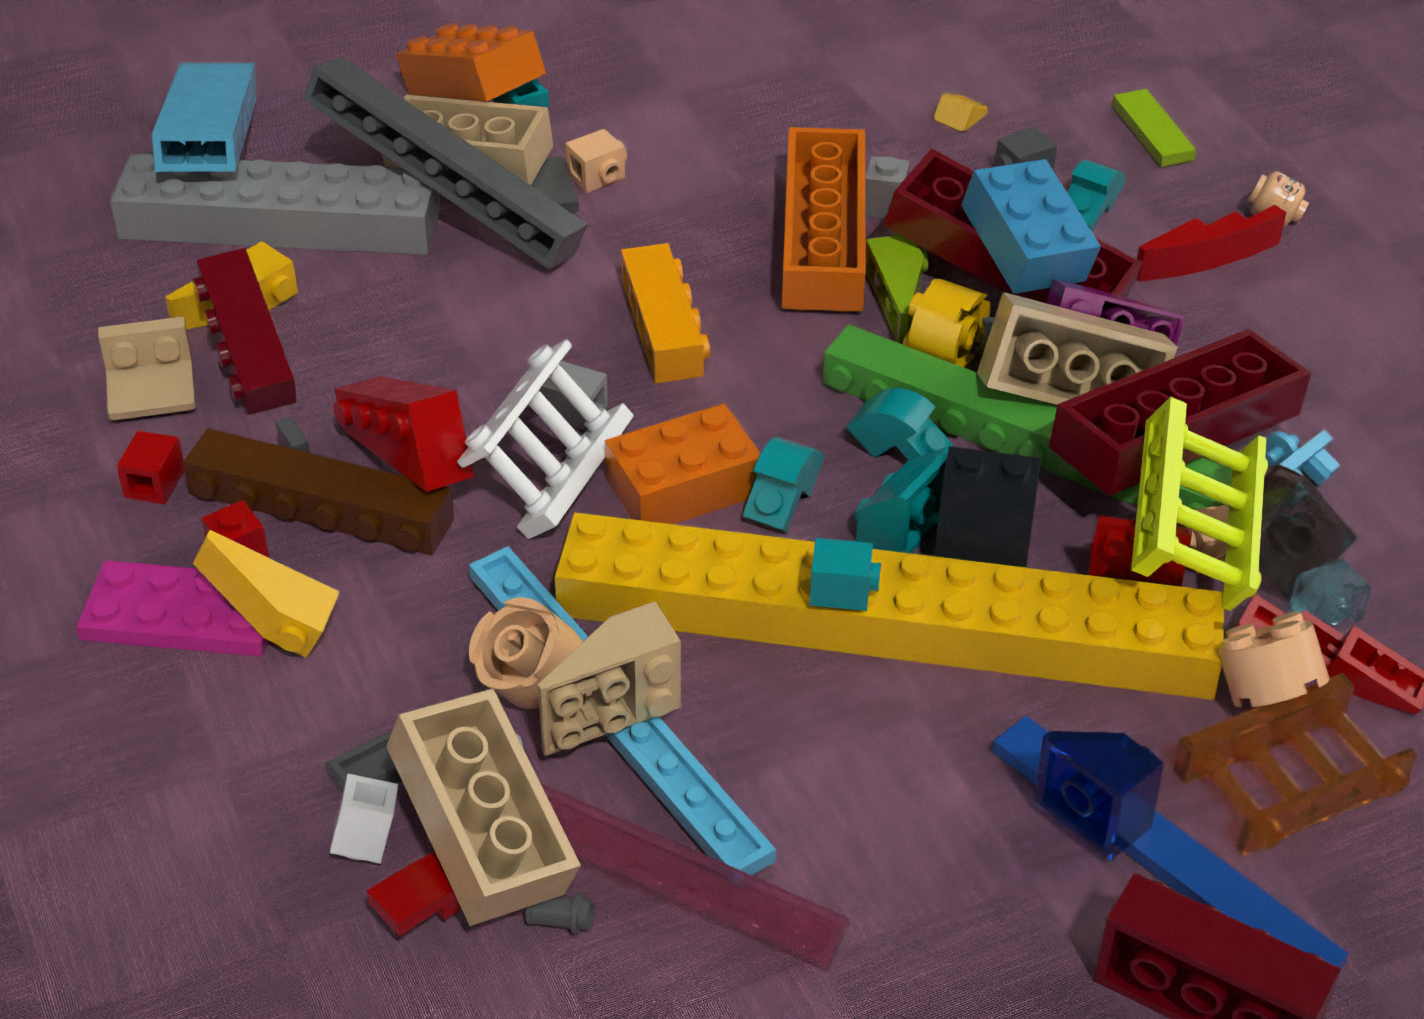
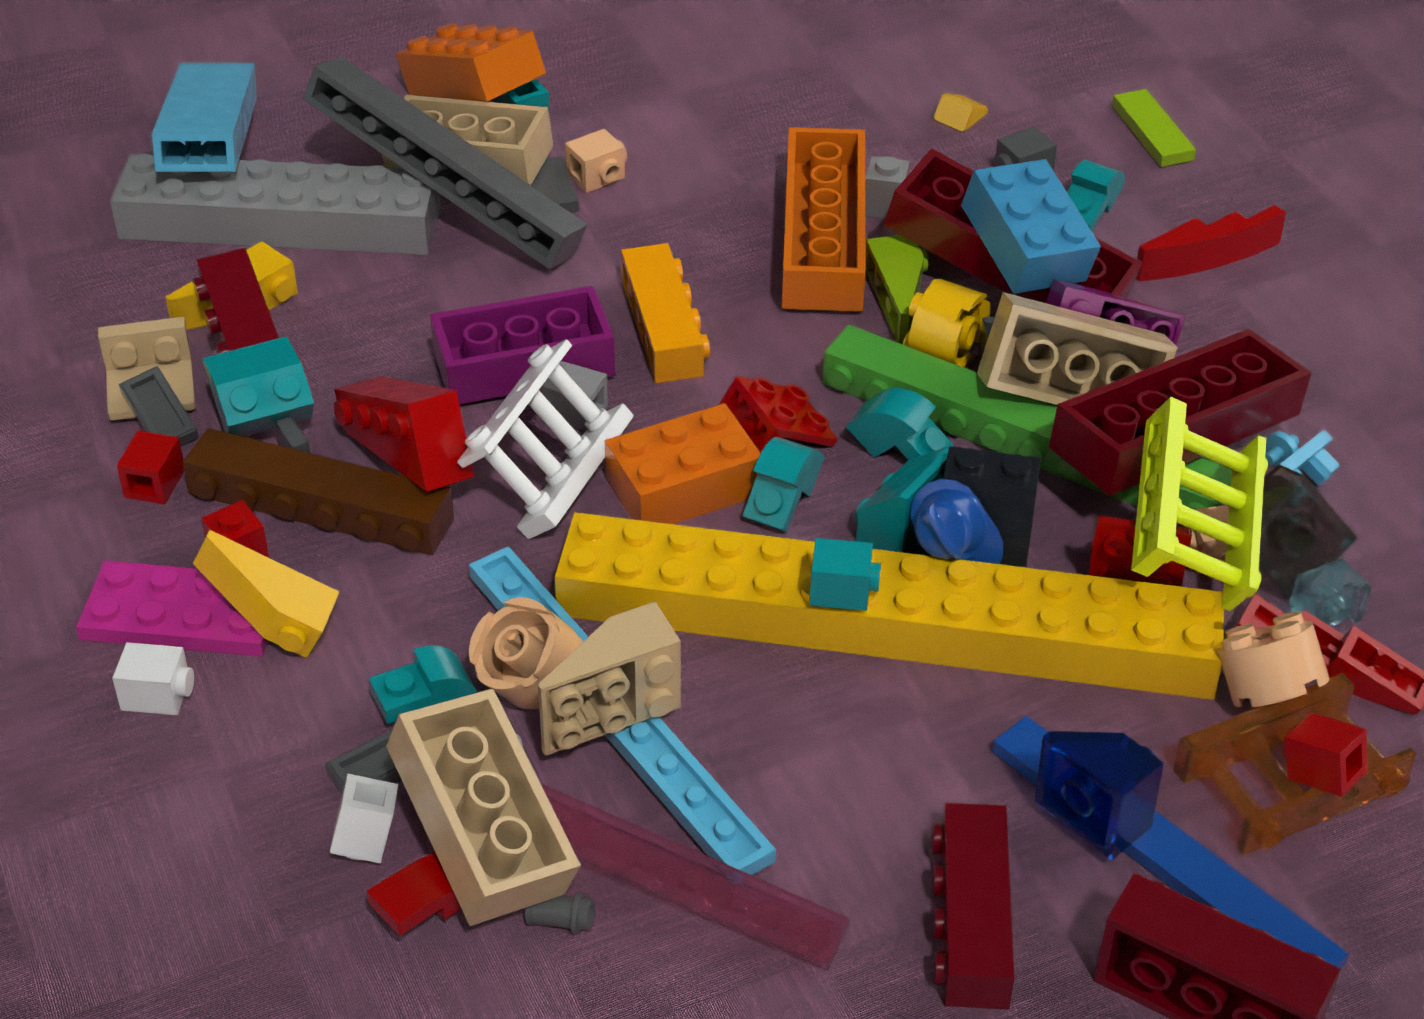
(152, 678): none -> white brick
(158, 406): none -> dark grey tile
(259, 386): none -> teal slope
(429, 680): none -> teal brick
(488, 346): none -> magenta brick
(776, 411): none -> red bracket
(954, 523): none -> blue piece
(975, 906): none -> dark red brick
(1279, 191): light nougat head -> none
(1326, 754): none -> red brick

